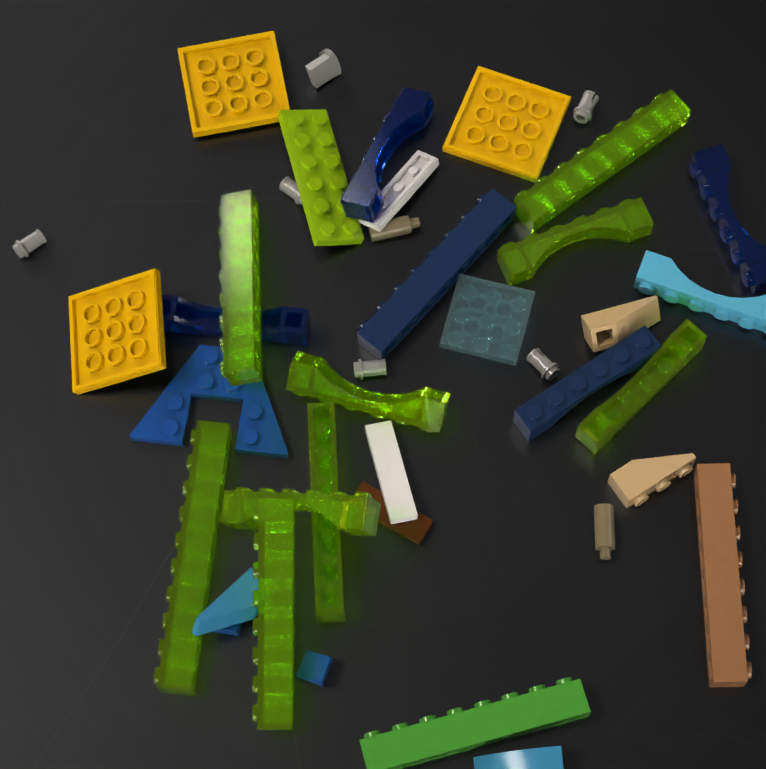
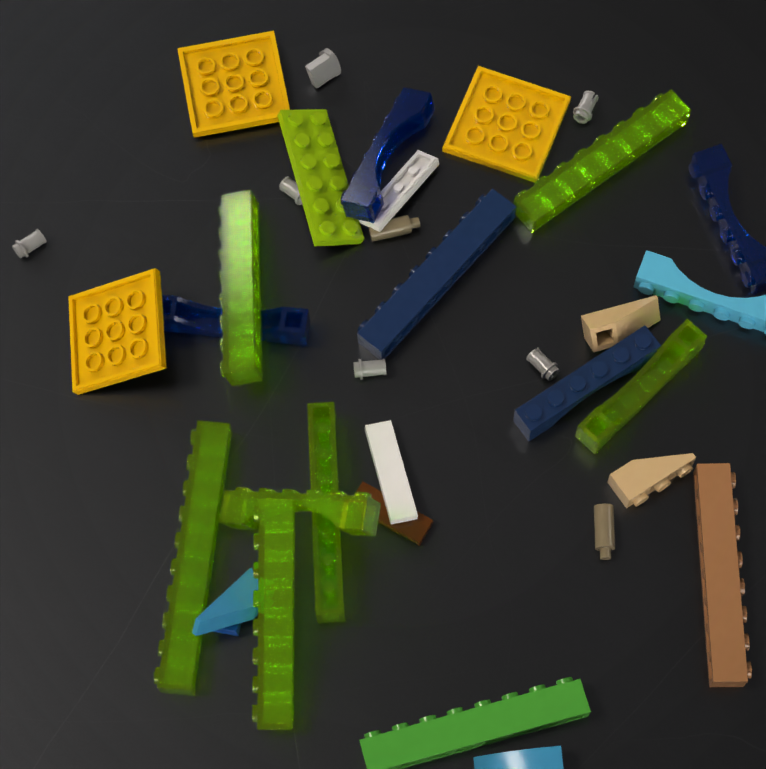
(202, 378): blue wing -> none
(314, 667): blue slope -> none
(316, 378): clear neon green arch -> none
(487, 319): clear light blue plate -> none
(622, 223): clear neon green arch -> none

